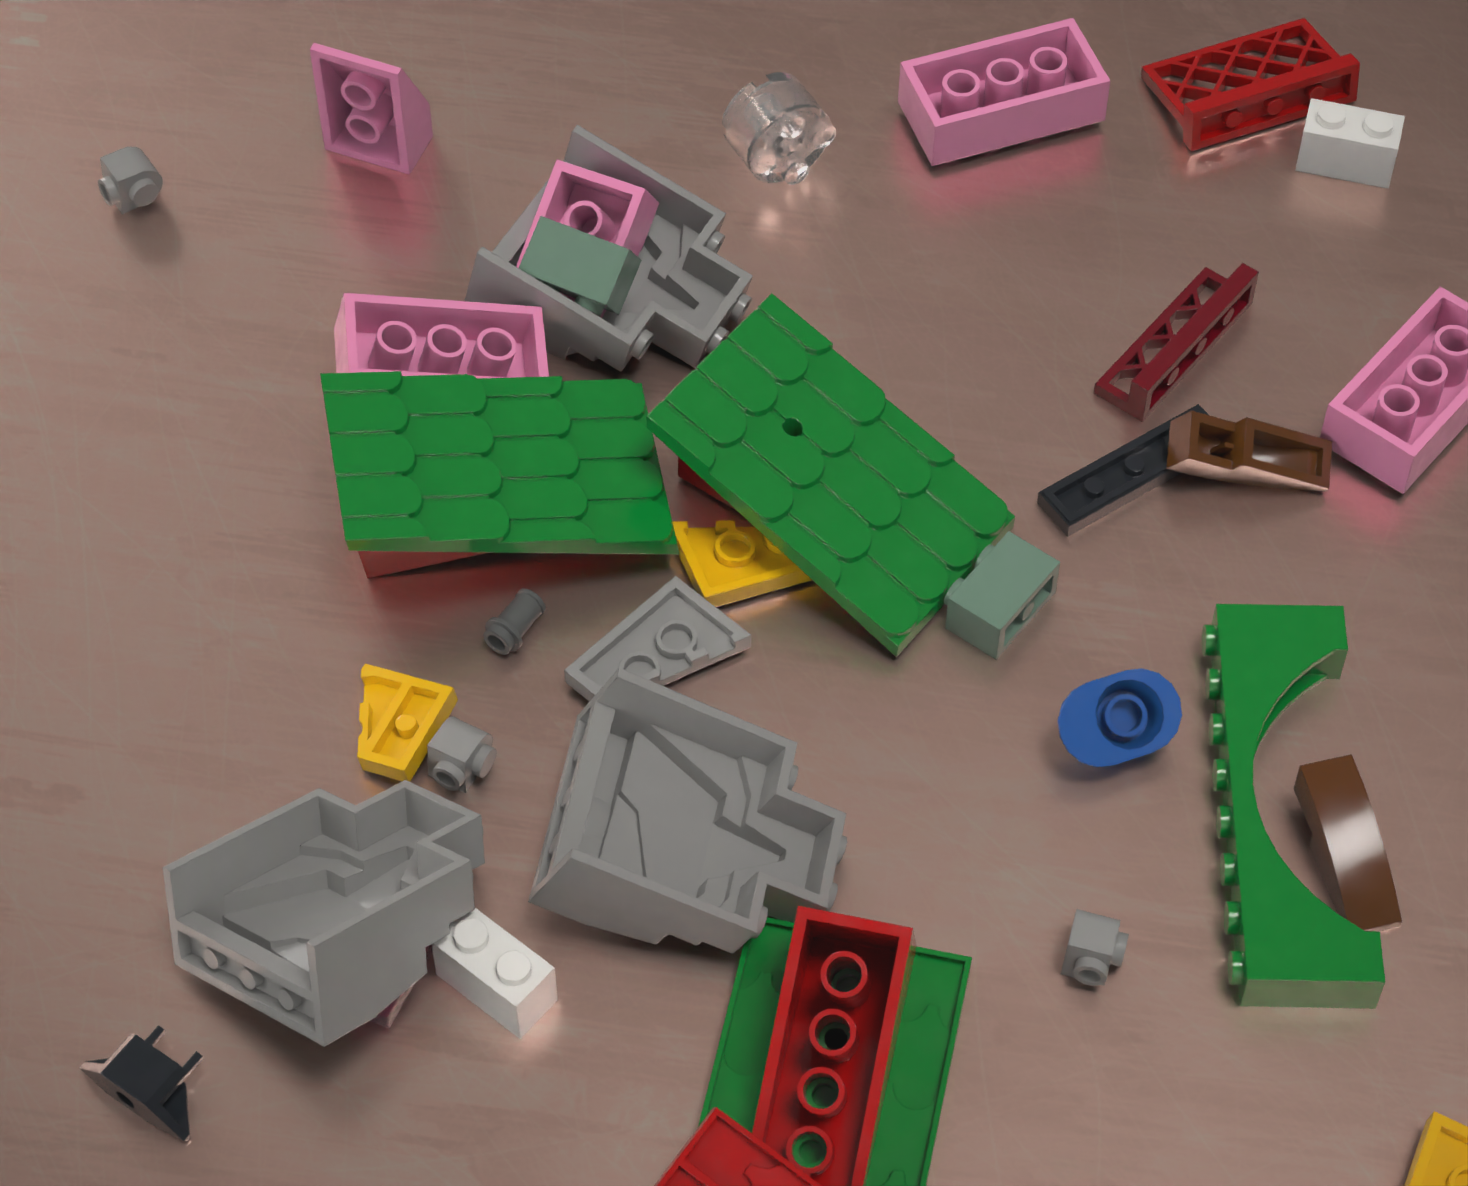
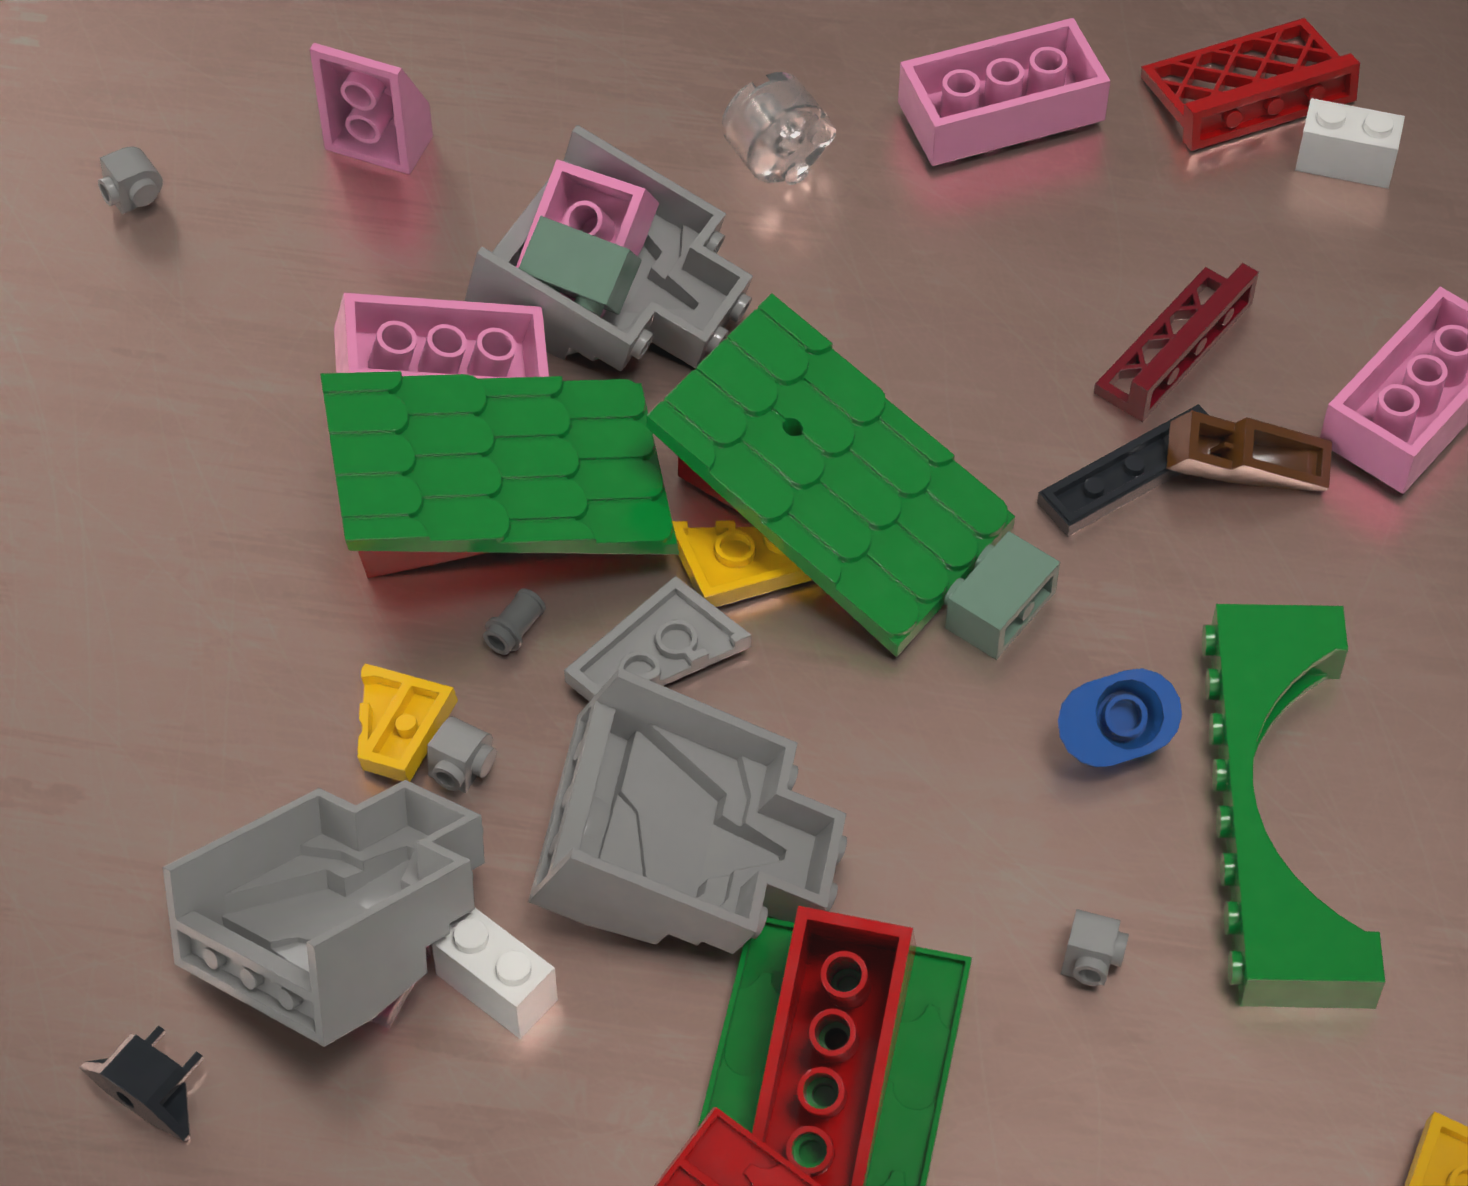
(1348, 843): reddish brown slope -> none

